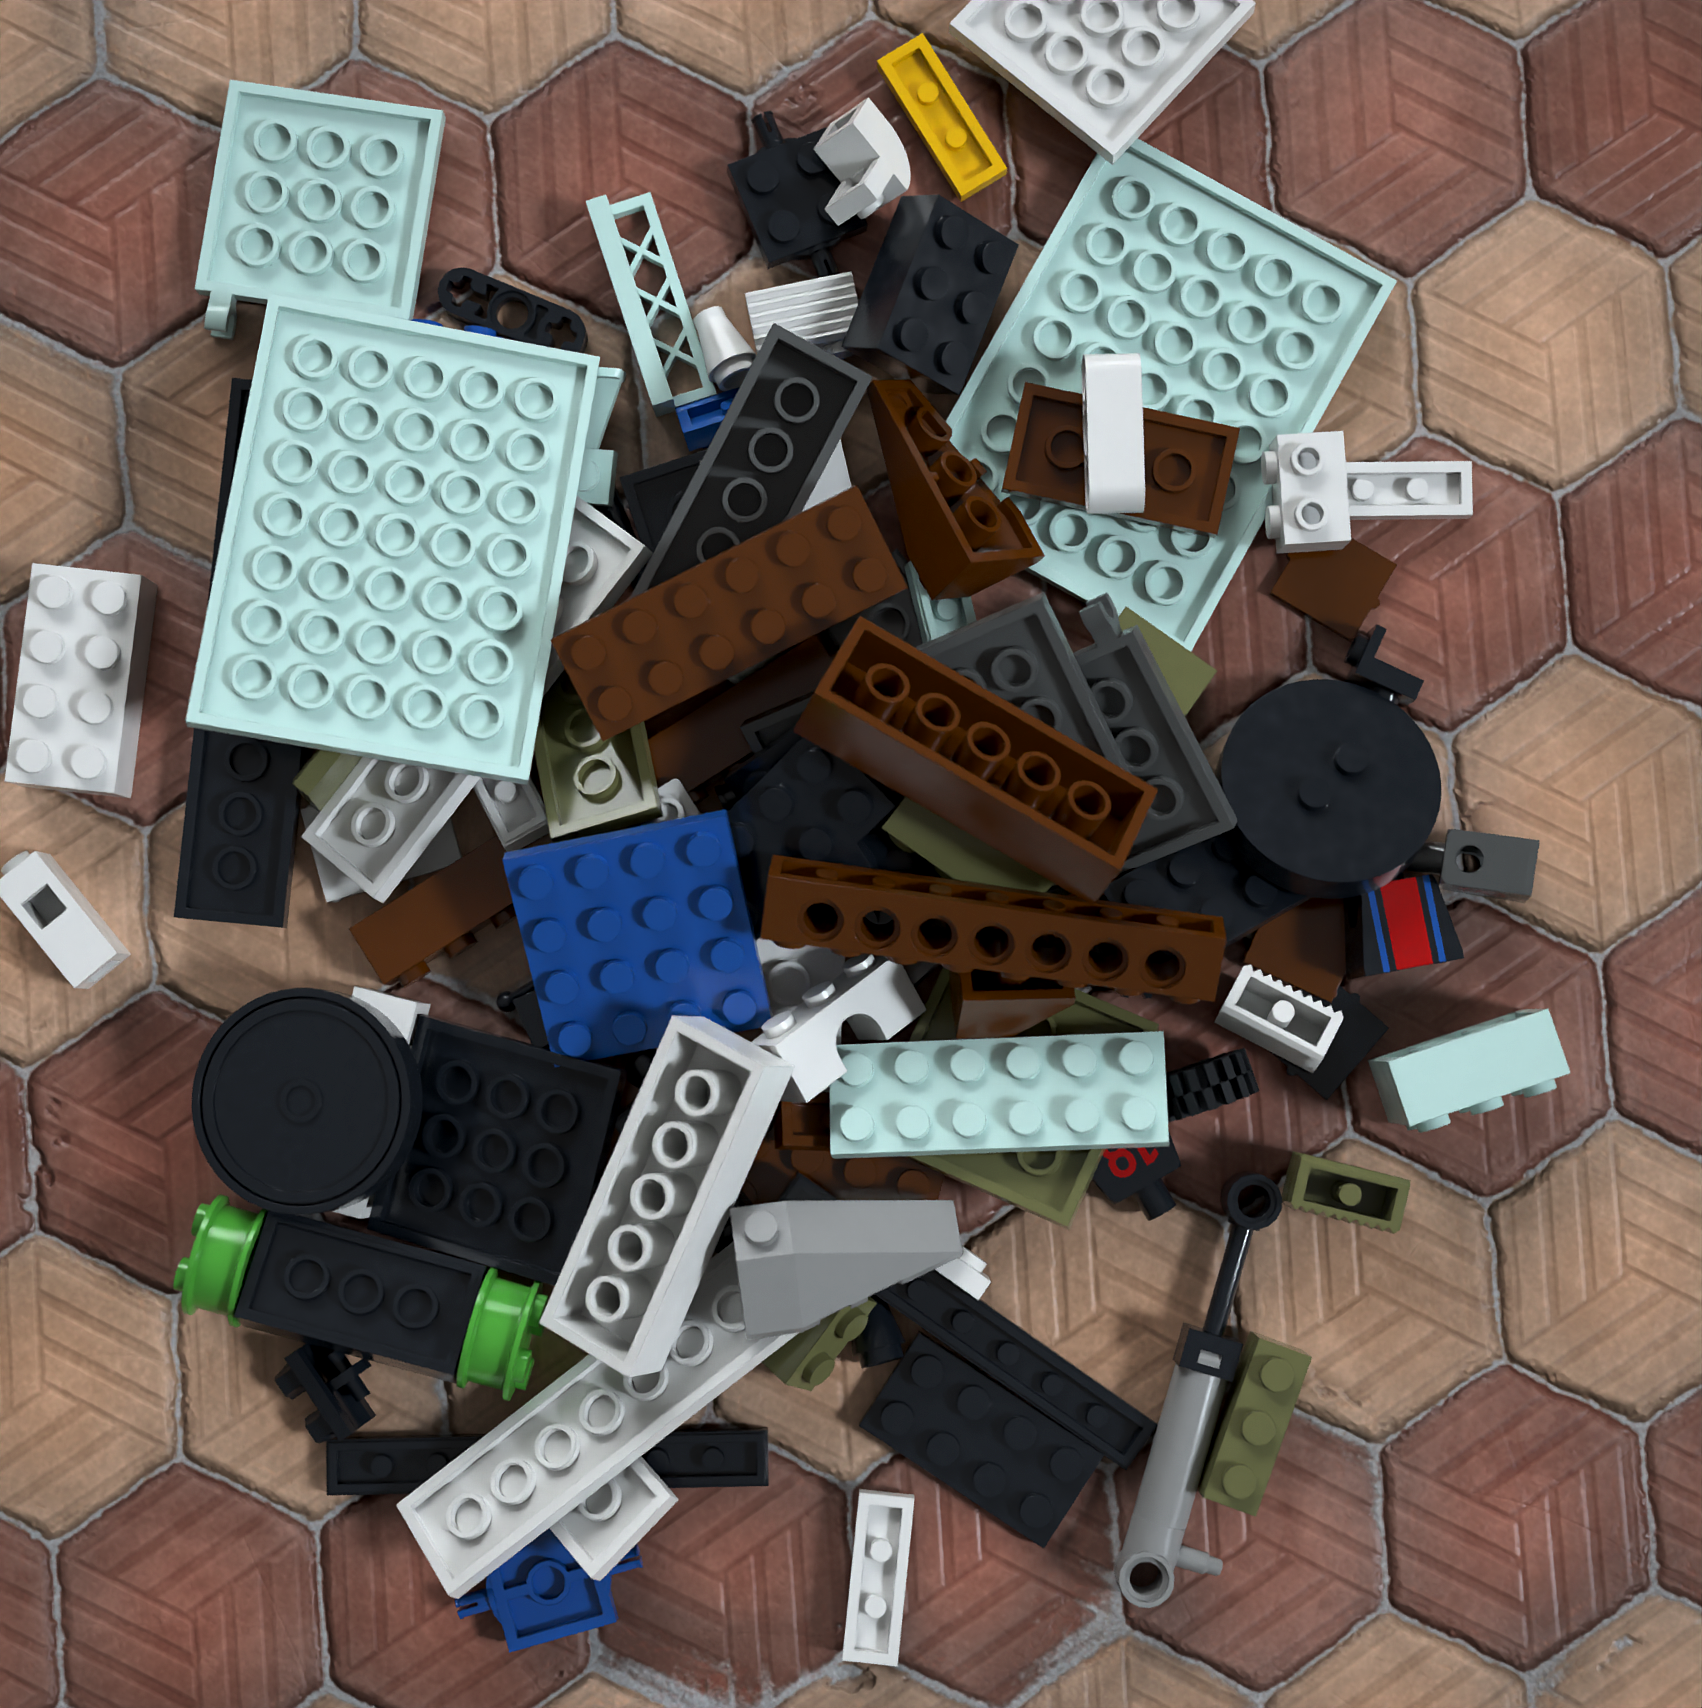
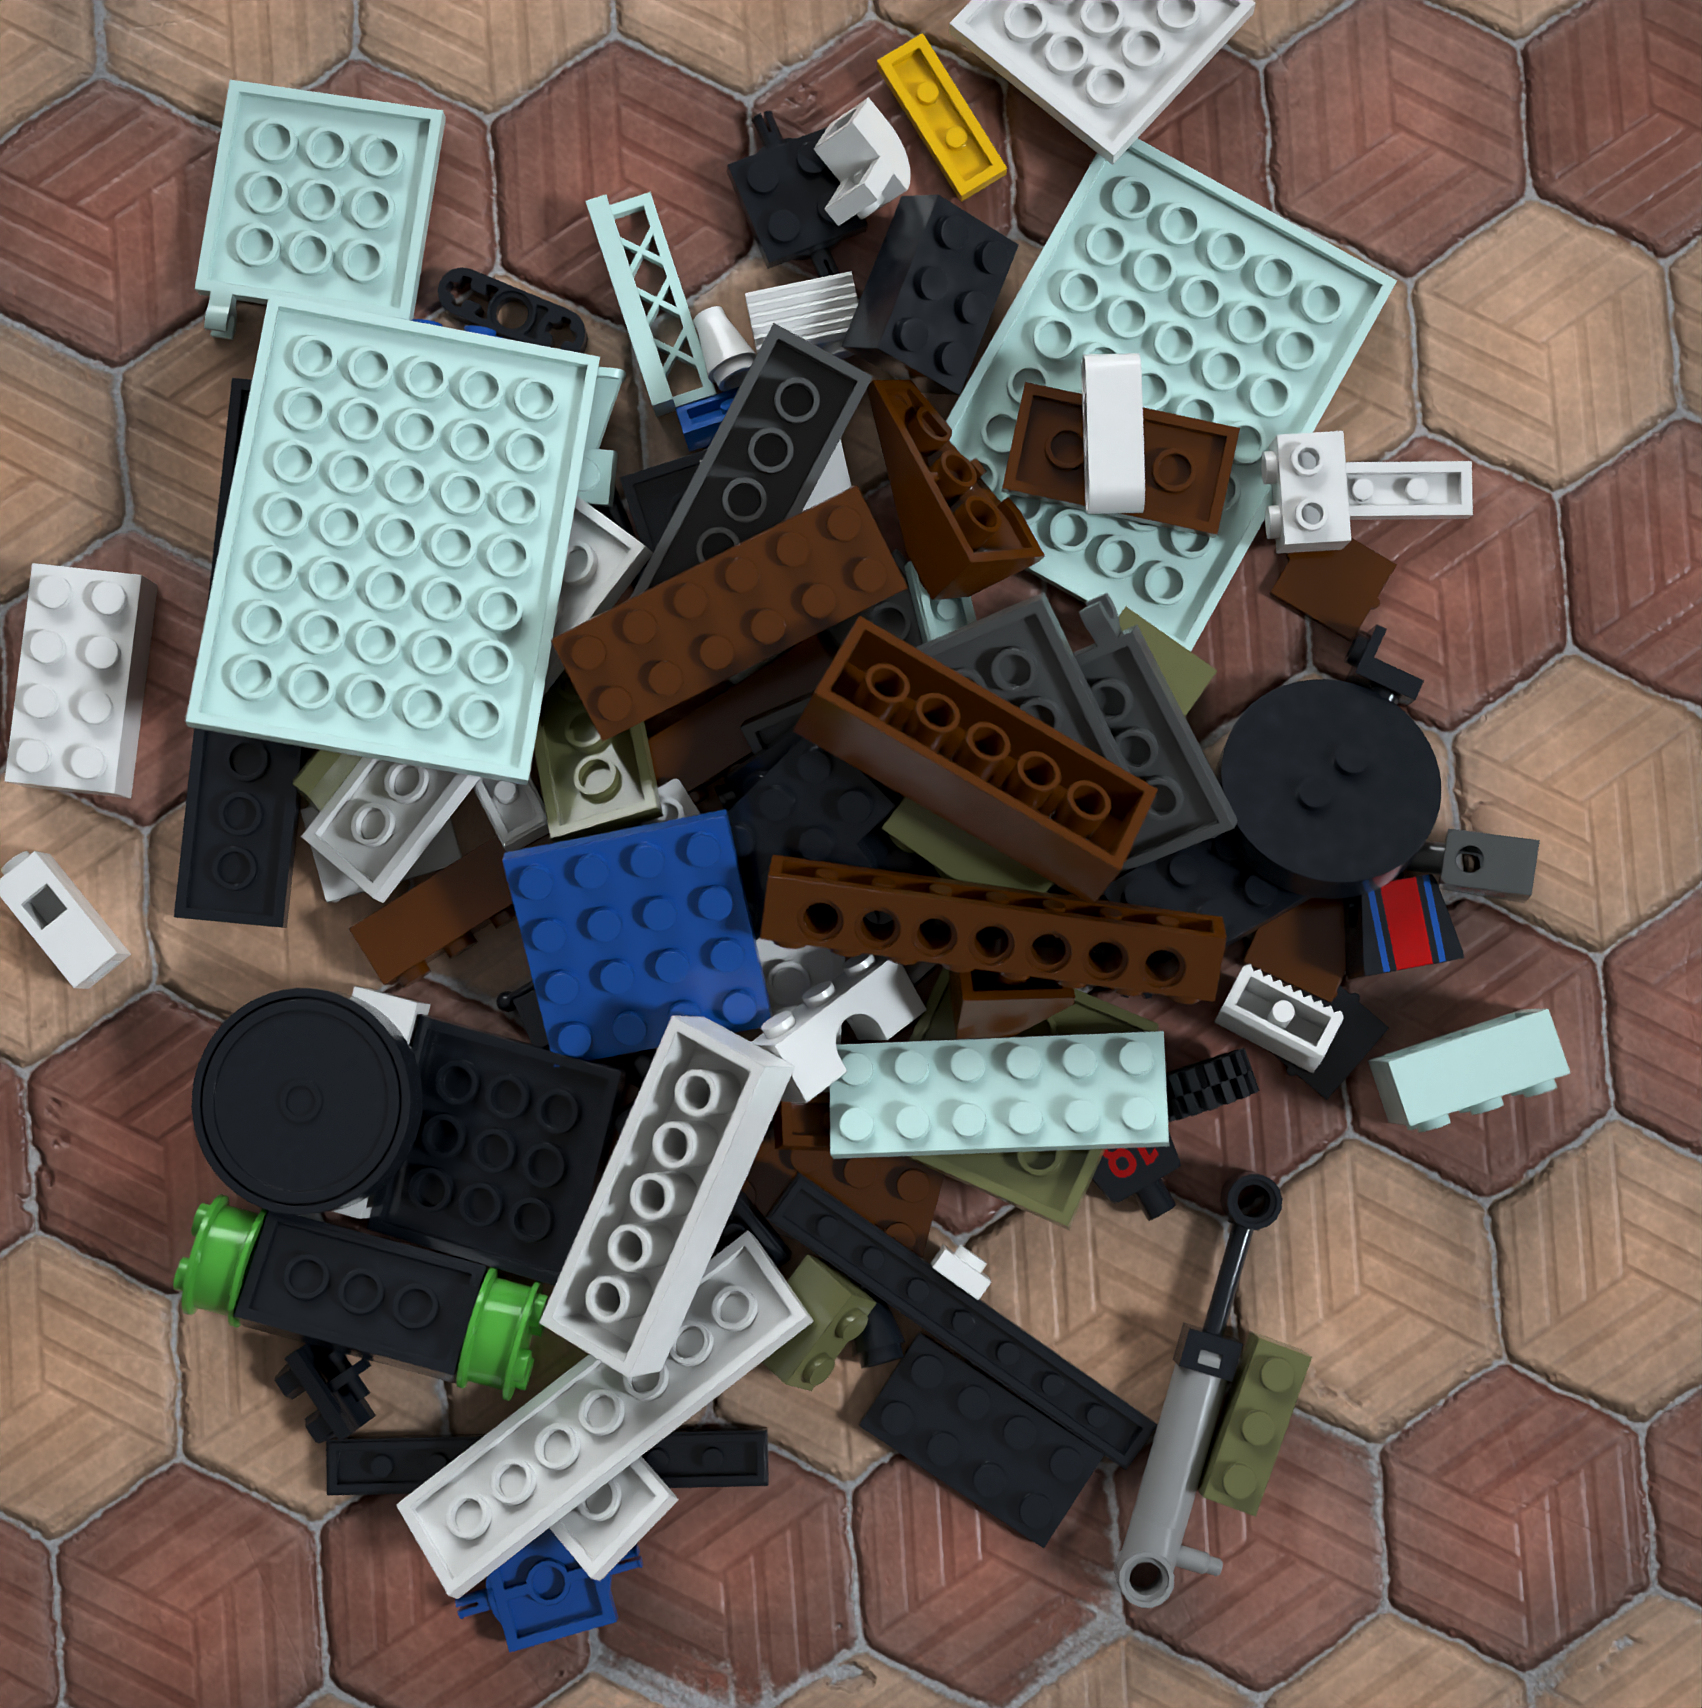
(828, 1255): light grey wedge -> none
(878, 1577): white plate -> none
(1345, 1192): olive brick -> none

